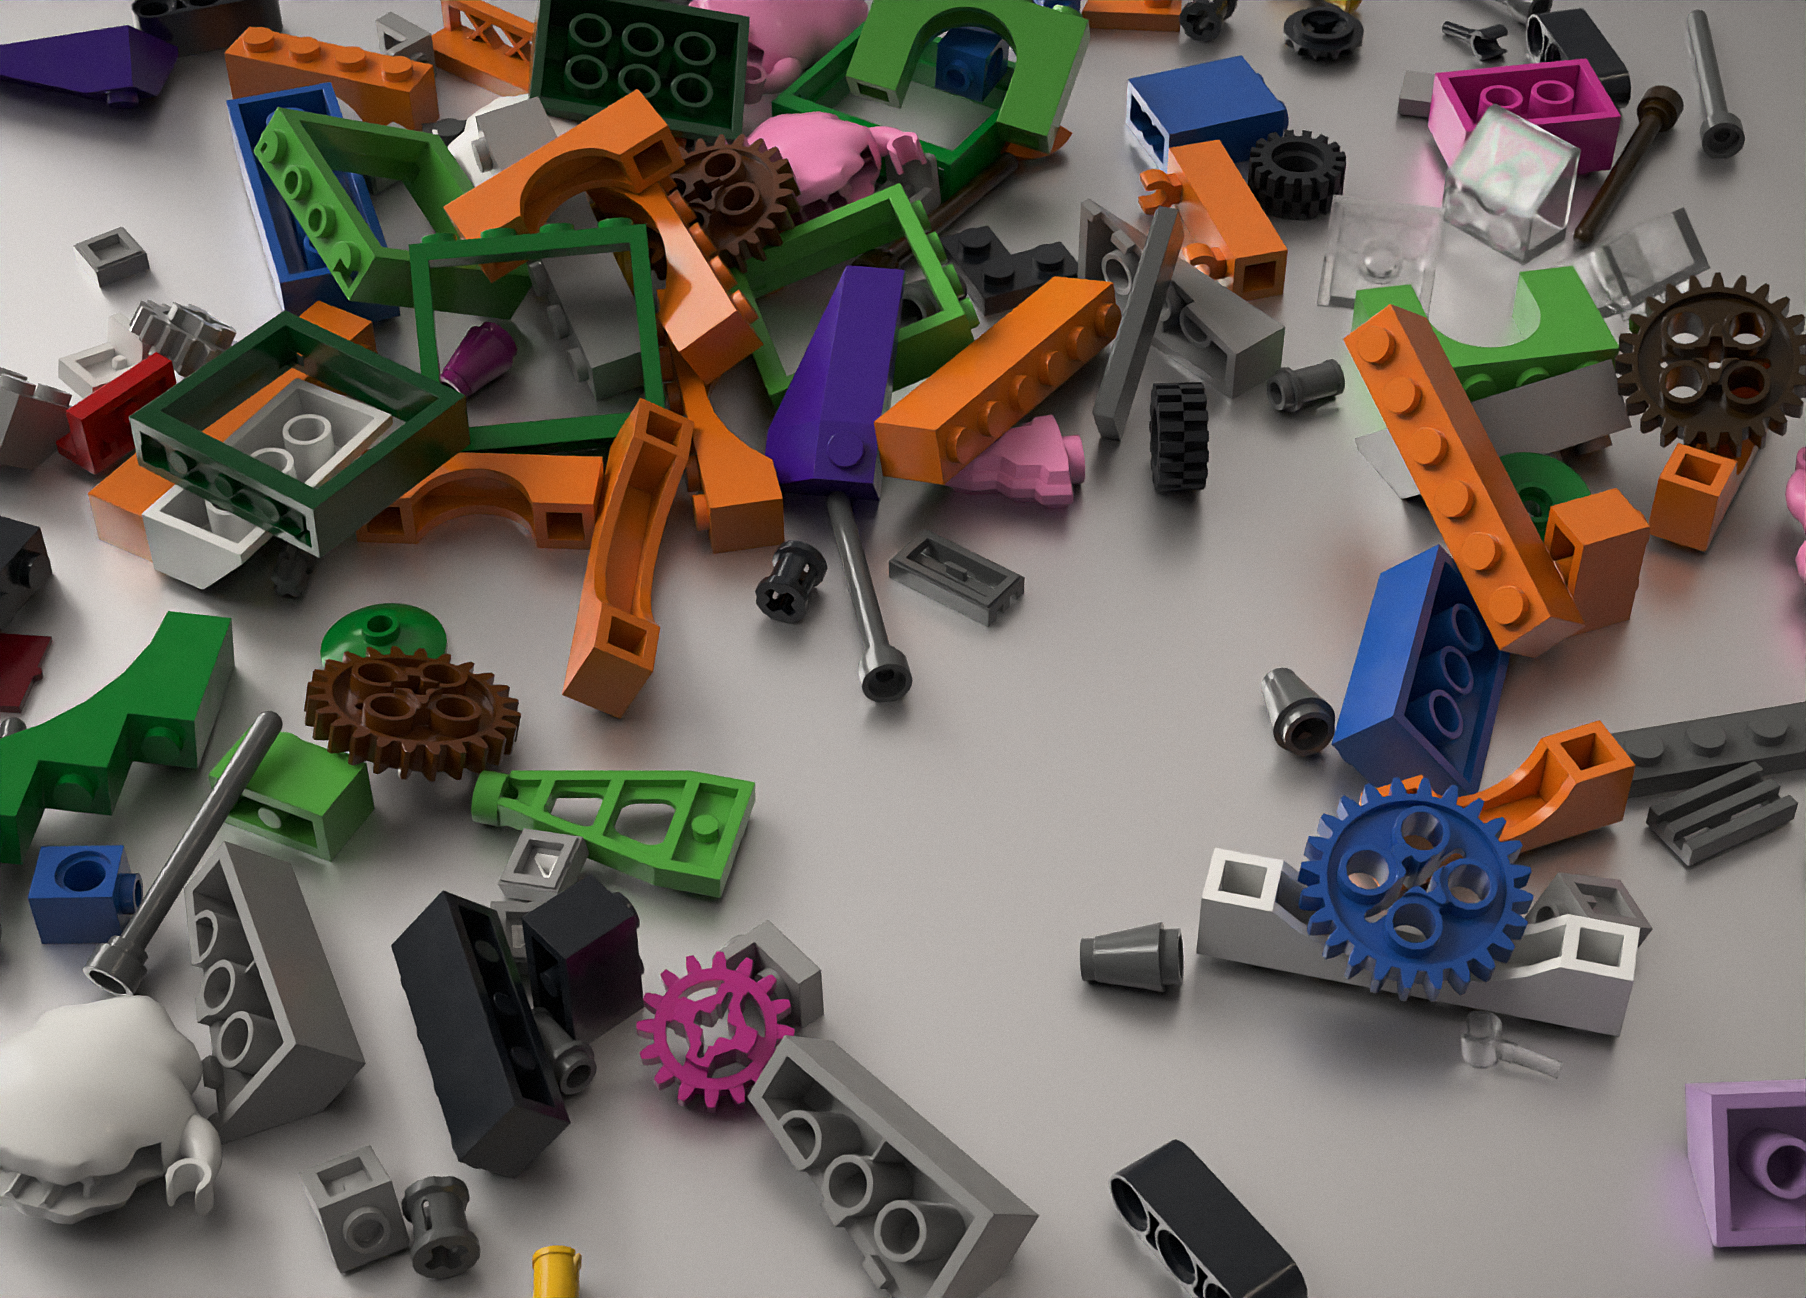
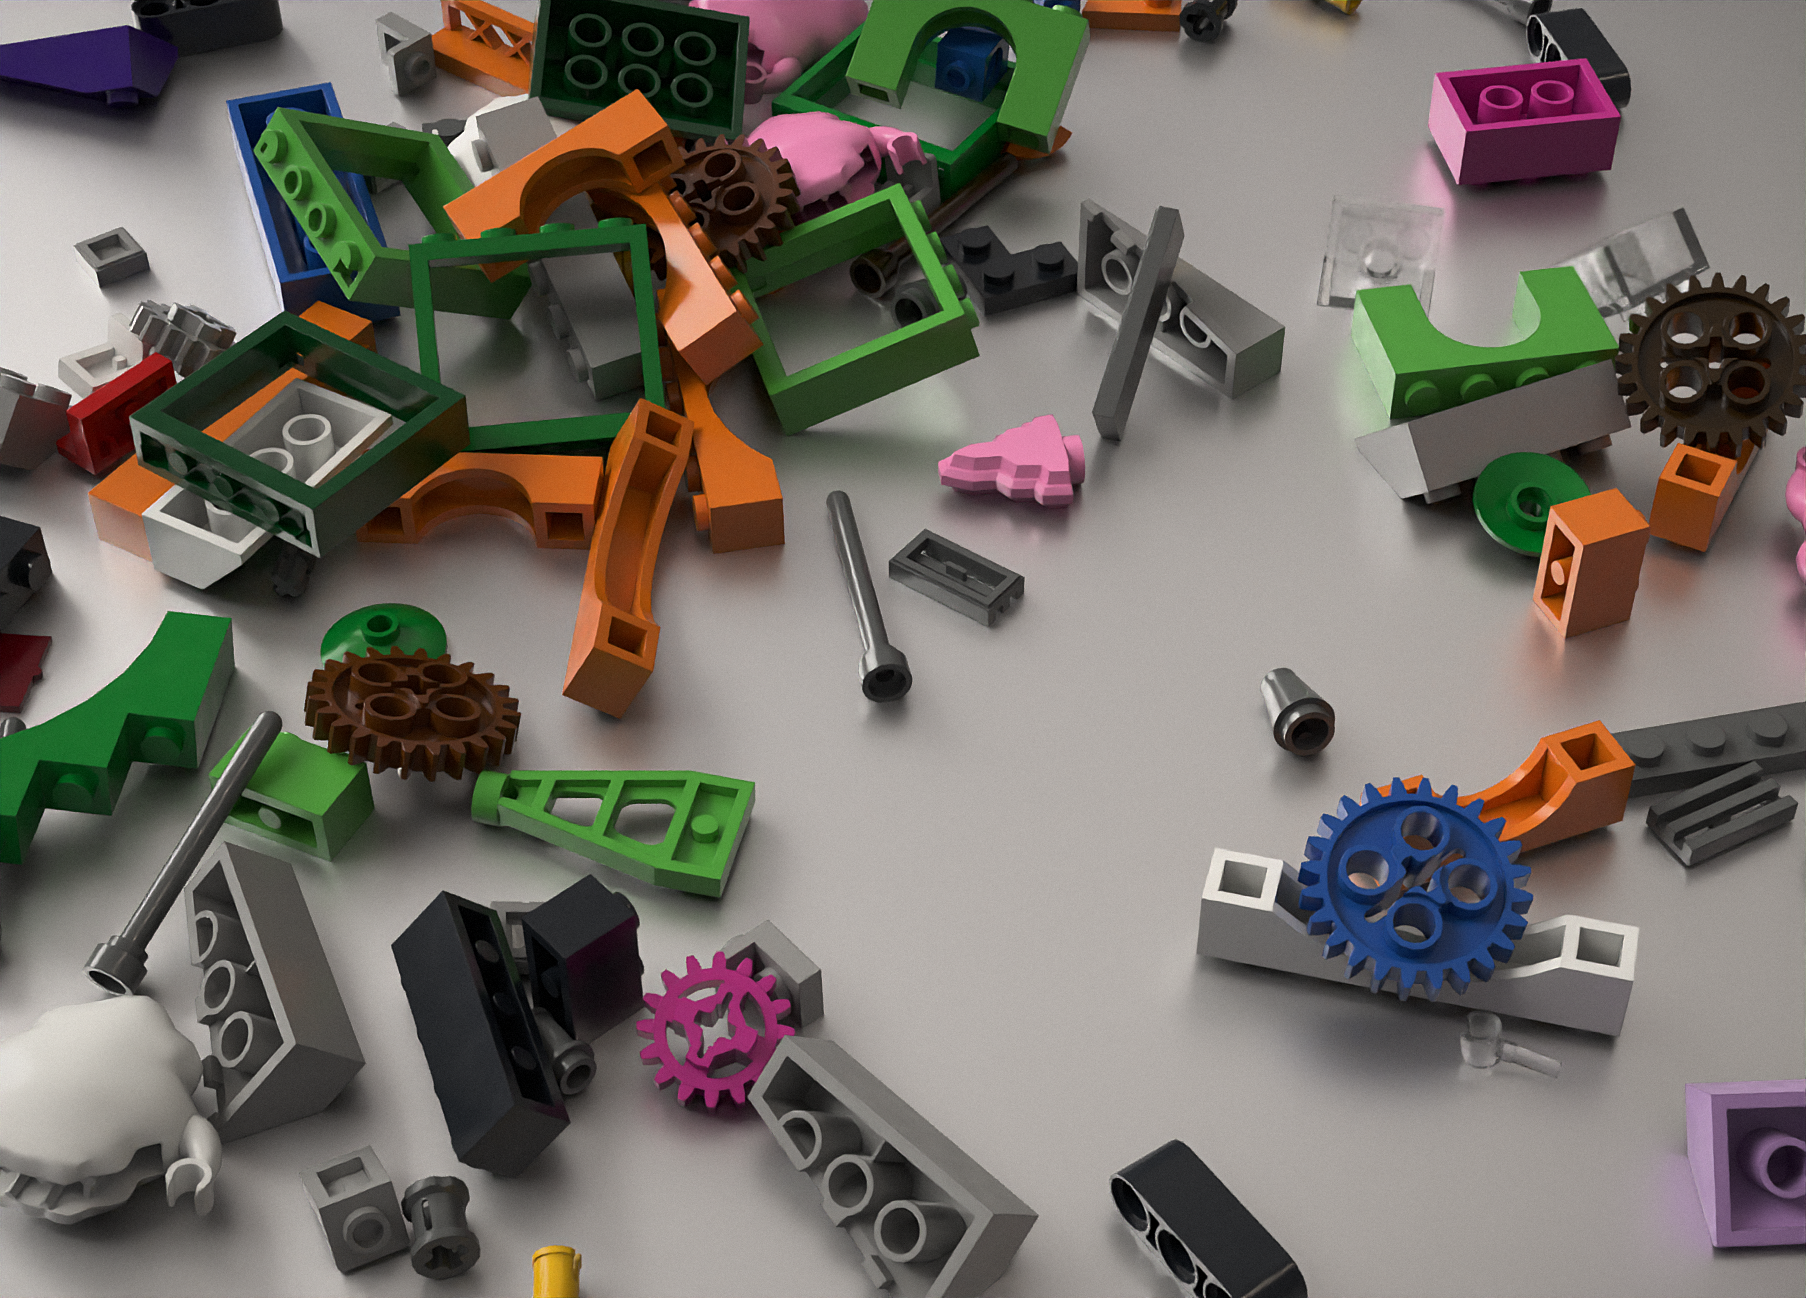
(83, 893): blue brick -> none
(372, 84): orange arch -> none
(479, 359): magenta cone -> none
(543, 865): light grey tile -> none
(790, 581): black bush -> none
(844, 383): dark purple wedge -> none
(996, 380): orange brick -> none
(1135, 958): dark grey cone -> none
(1179, 436): black tyre -> none
(1203, 104): blue brick -> none
(1223, 217): orange brick -> none
(1292, 388): dark grey pin -> none
(1296, 174): black tyre -> none
(1323, 32): black gear -> none
(1416, 94): light grey tile -> none
(1422, 680): blue slope -> none
(1463, 483): orange brick -> none
(1482, 41): black hand -> none
(1512, 186): clear slope -> none
(1590, 898): light grey bracket -> none
(1656, 114): dark brown piece -> none
(1721, 131): dark grey piece -> none

